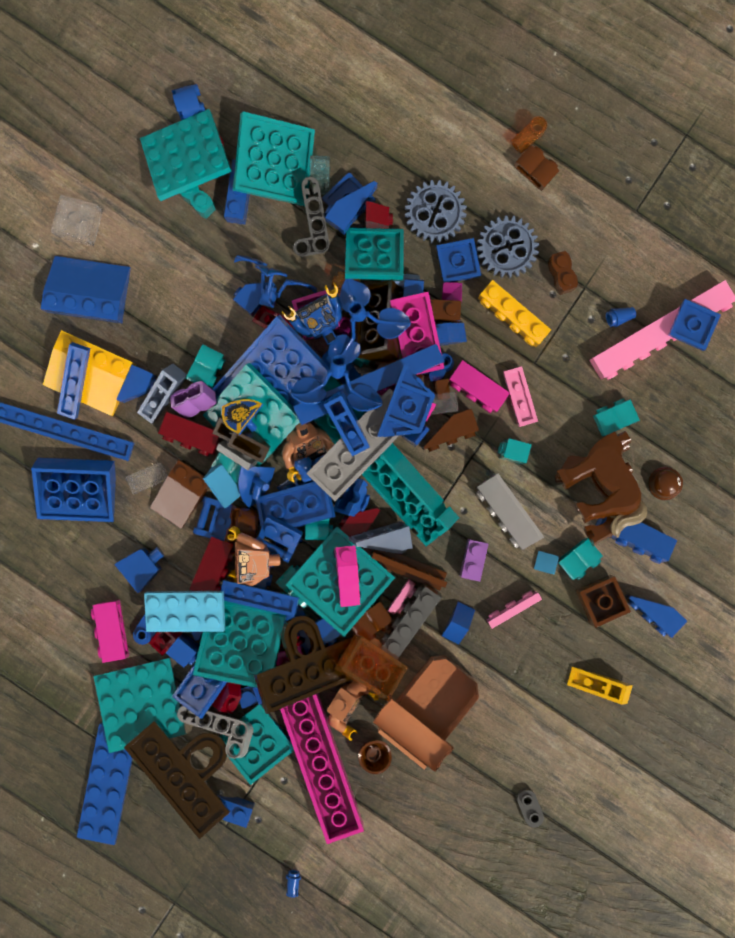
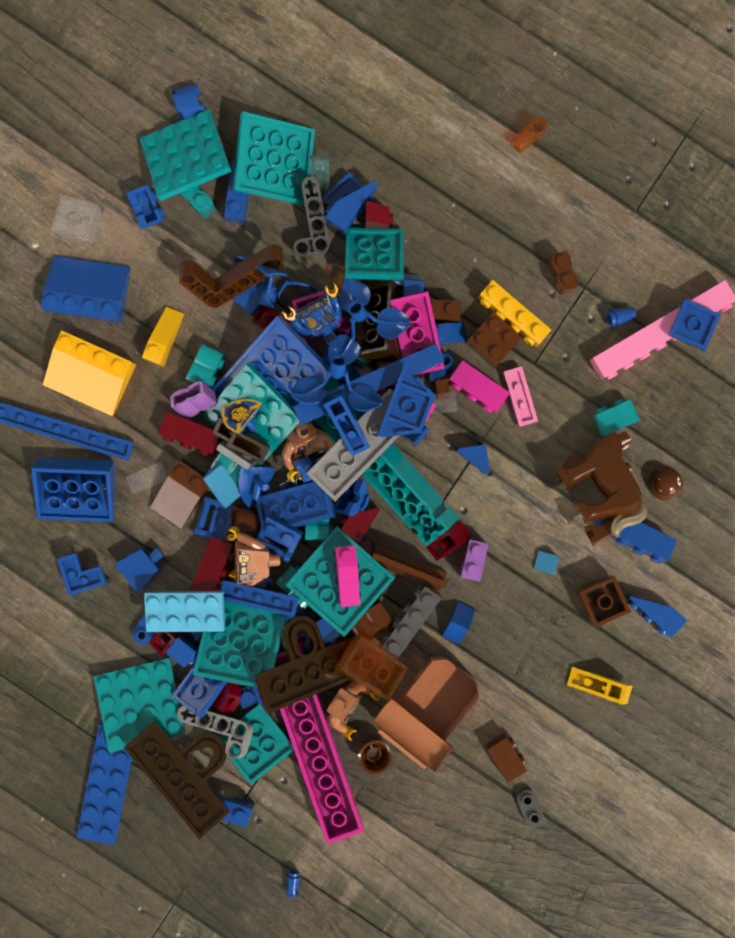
(73, 380): plate -> none
(78, 580): none -> blue panel
(110, 631): dark pink brick -> none
(136, 384): blue slope -> none
(145, 206): none -> blue cylinder
(159, 396): sand blue slope -> none
(163, 337): none -> yellow slope
(231, 283): none -> reddish brown beam
(390, 538): sand blue slope -> none
(406, 591): bright pink plate -> none
(449, 540): none -> dark red slope
(451, 217): sand blue gear -> none
(452, 291): magenta slope -> none
(457, 426): reddish brown slope -> none
(458, 260): blue plate -> none
(476, 456): none -> blue slope
(493, 340): none -> reddish brown brick
(501, 231): sand blue gear -> none
(506, 758): none -> reddish brown brick
(509, 512): light grey slope -> none
(513, 608): bright pink plate -> none
(514, 451): teal brick -> none
(536, 167): reddish brown brick -> none
(579, 559): teal brick -> none

